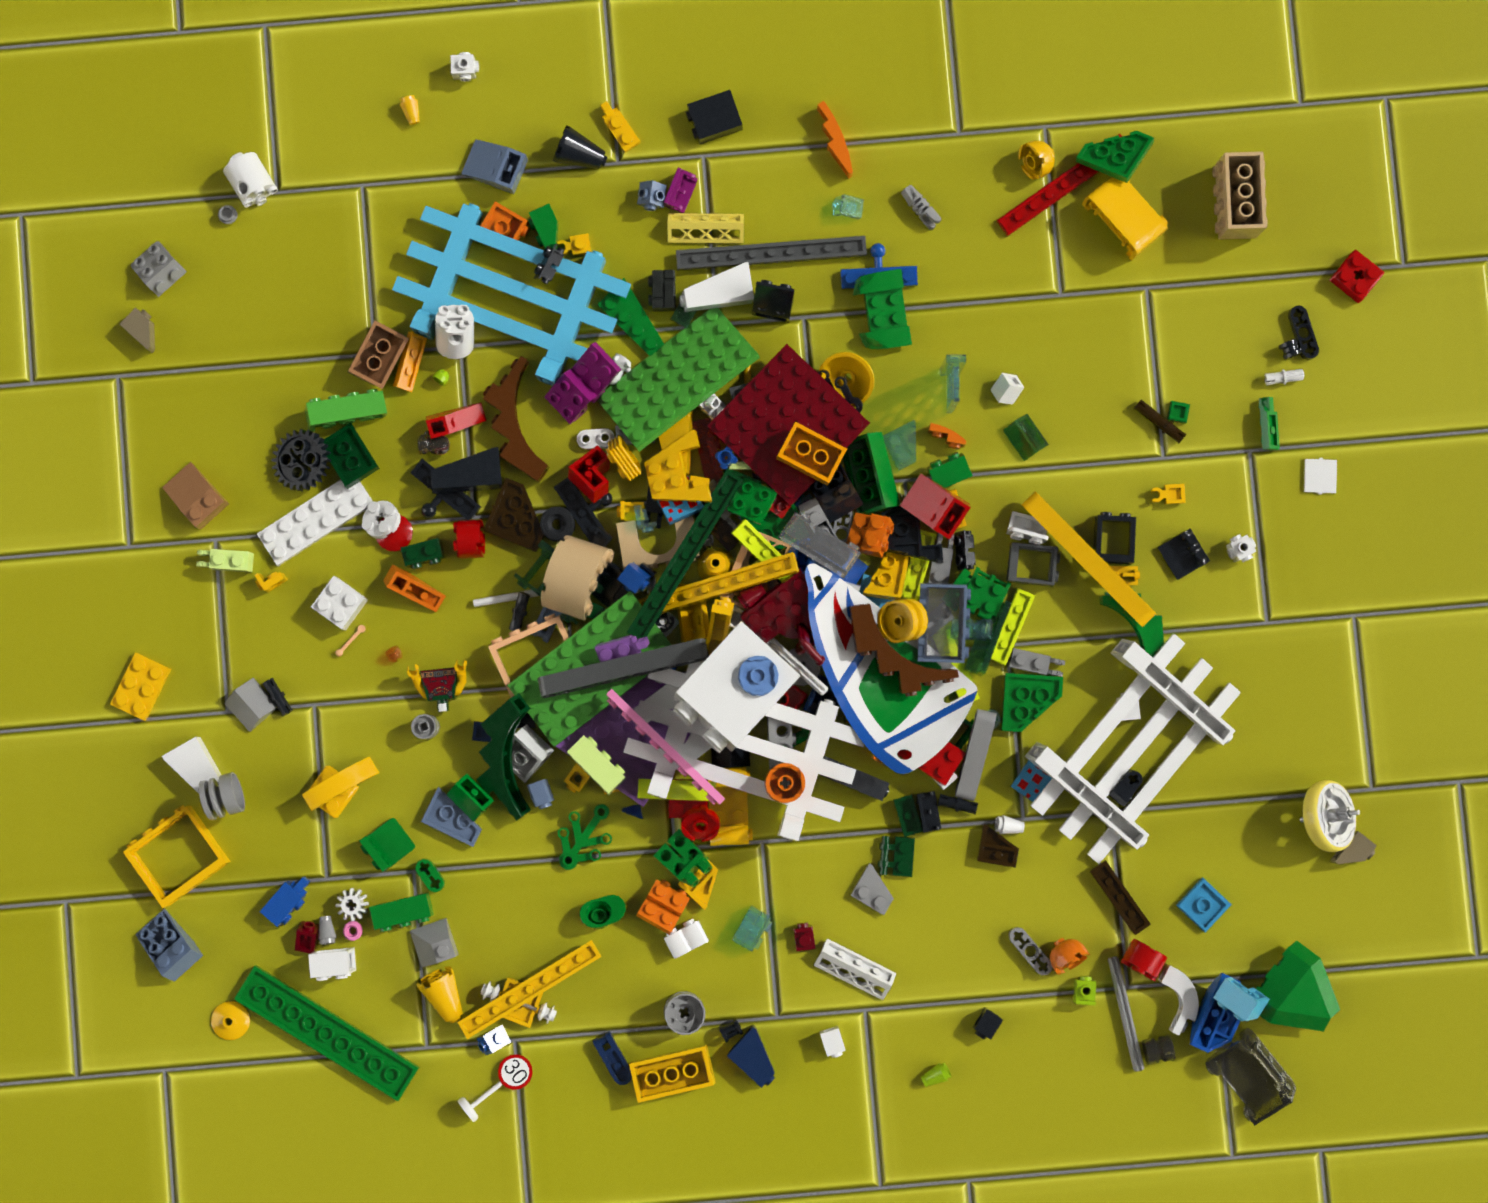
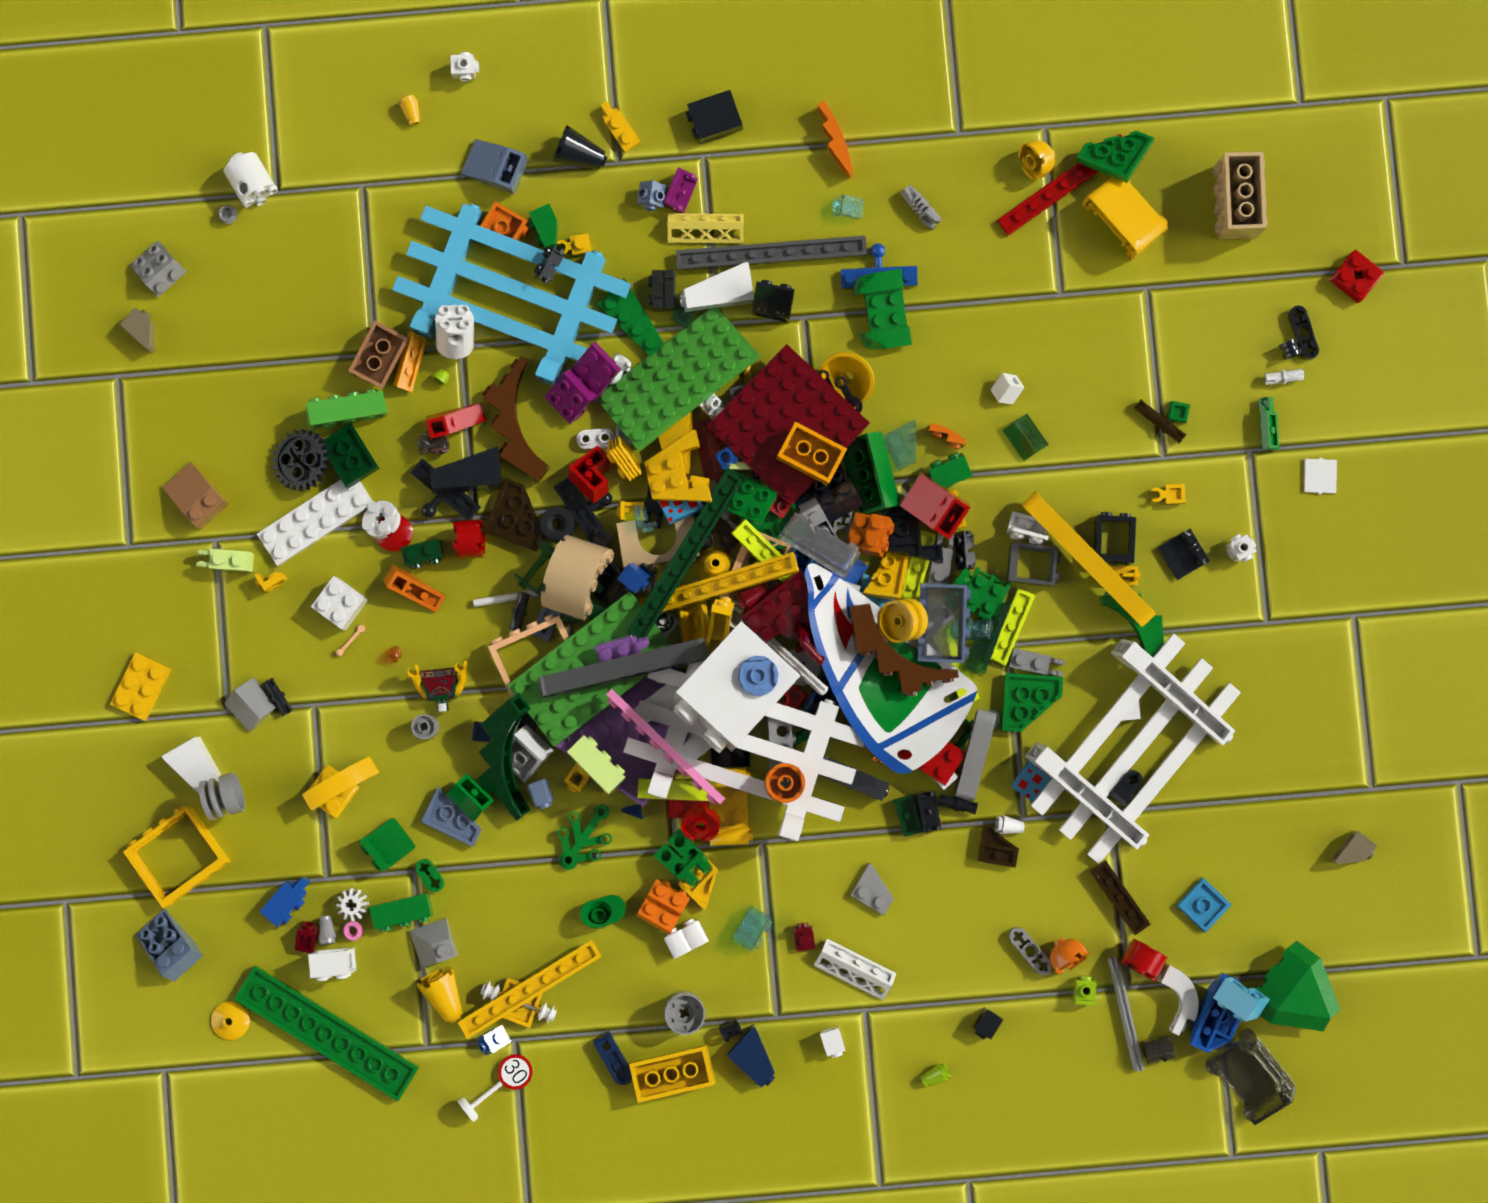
(903, 856): dark green plate -> none
(952, 368): clear light blue fence -> none
(1332, 826): flat silver wheel -> none

